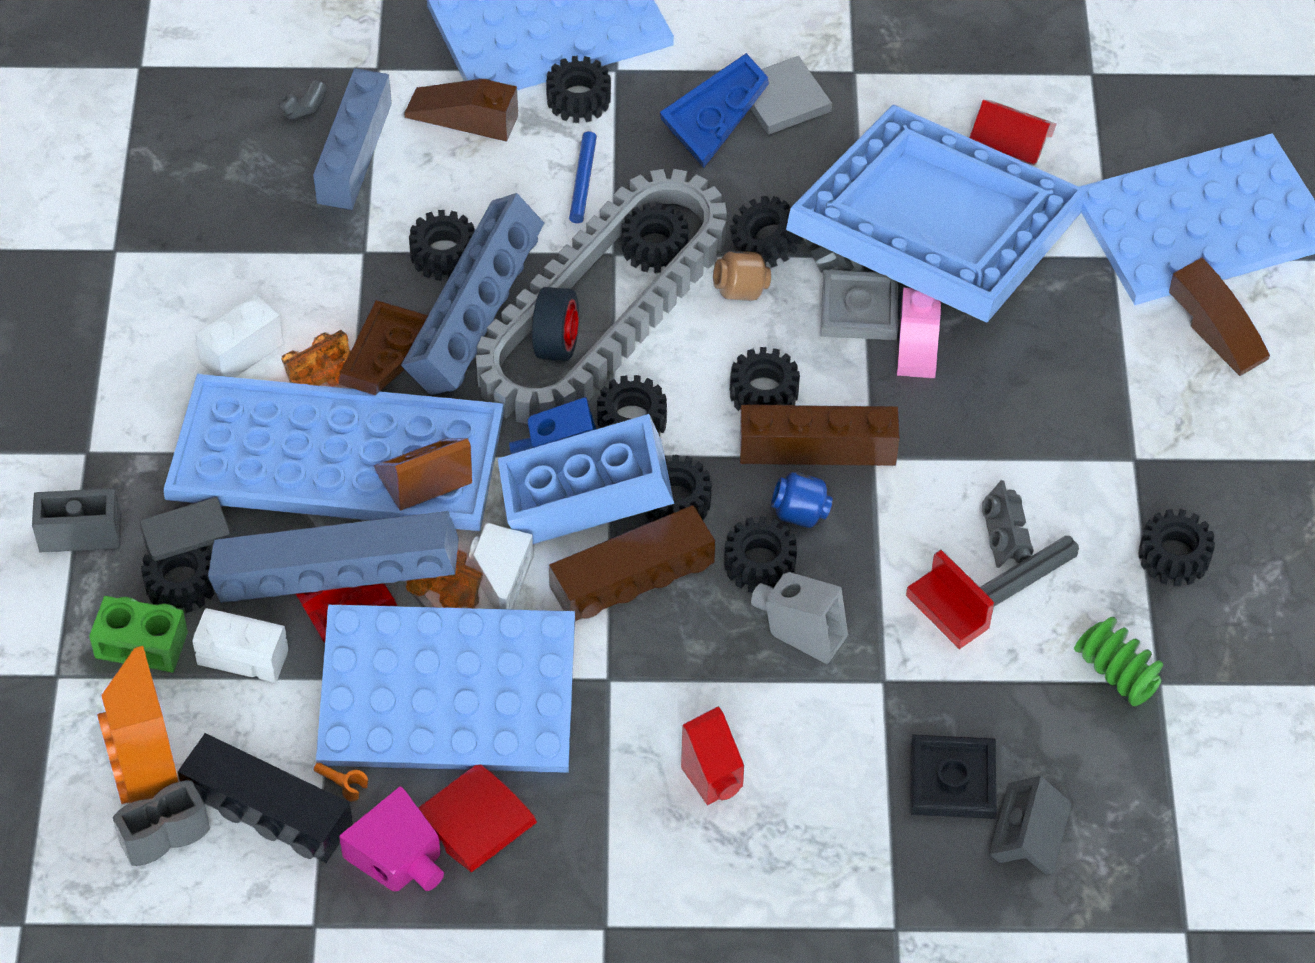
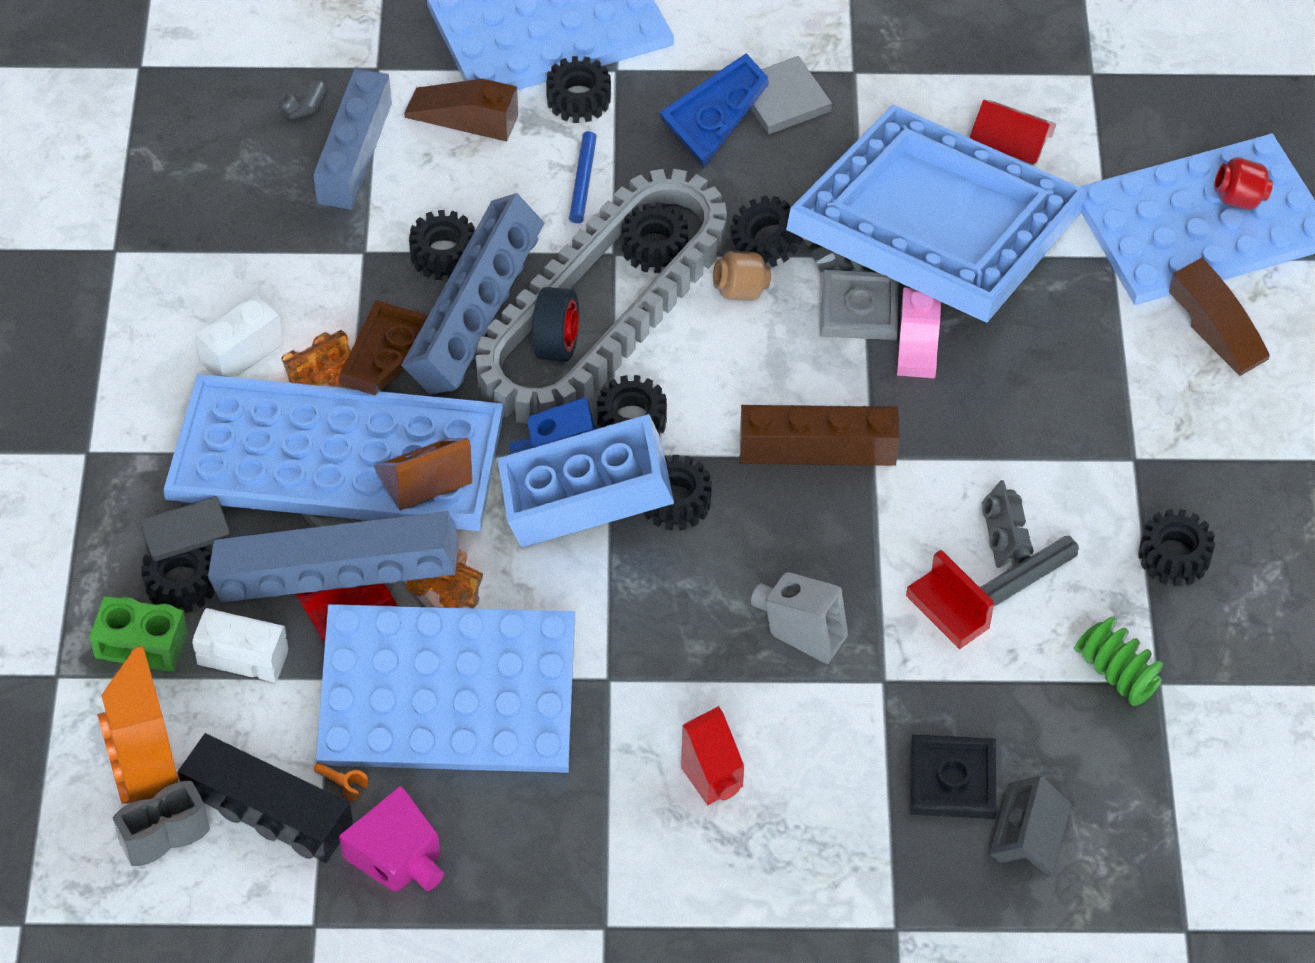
(76, 520): dark grey brick -> none
(476, 817): red slope -> none
(504, 560): white slope -> none
(632, 563): reddish brown brick -> none
(763, 536): black tyre -> none
(764, 366): black tyre -> none
(801, 499): blue head -> none
(1243, 183): none -> red head

